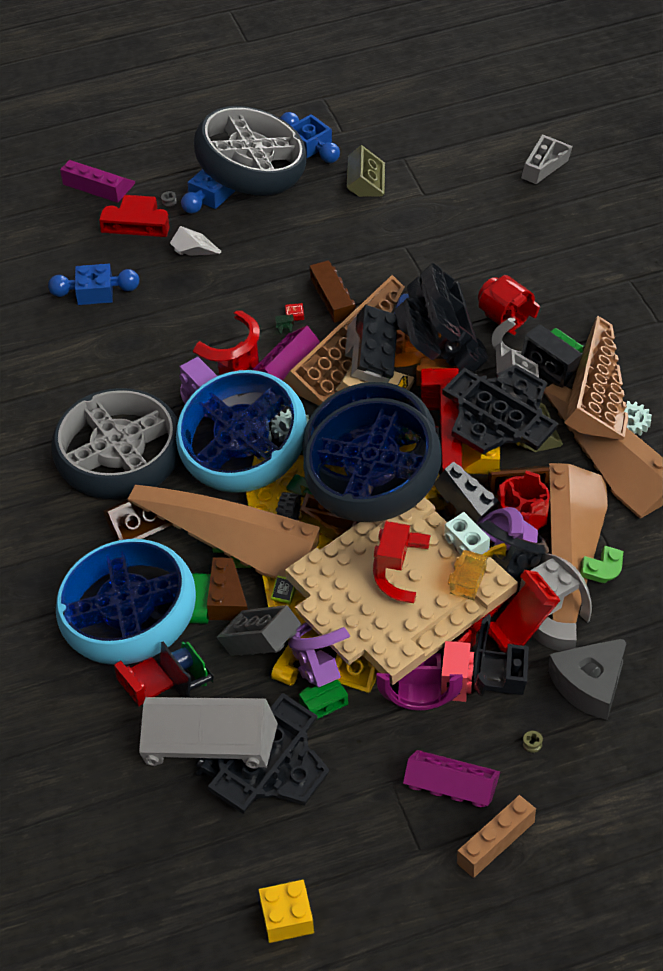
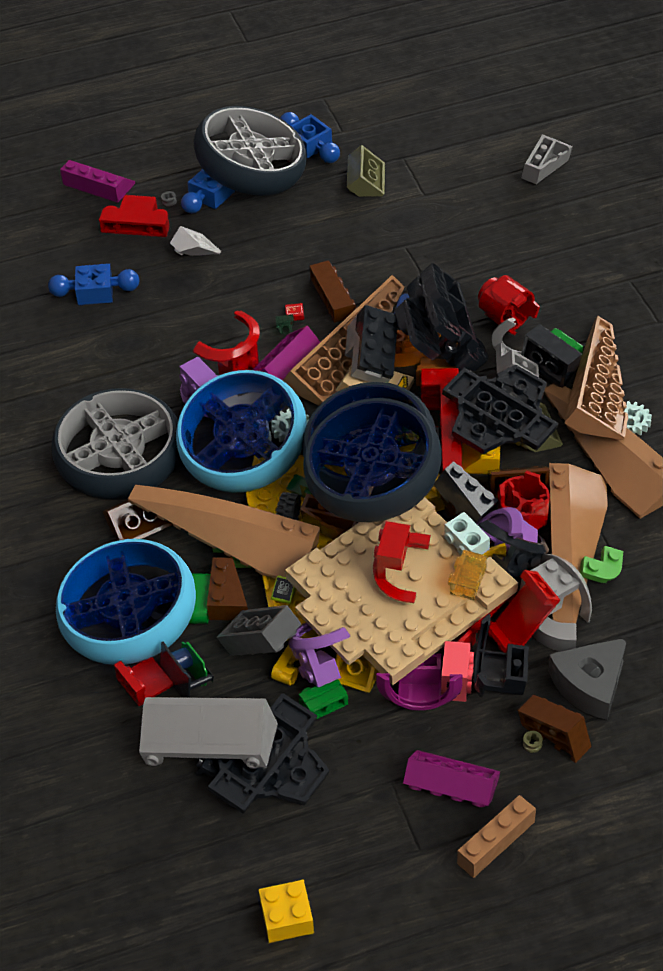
(556, 724): none -> reddish brown wedge

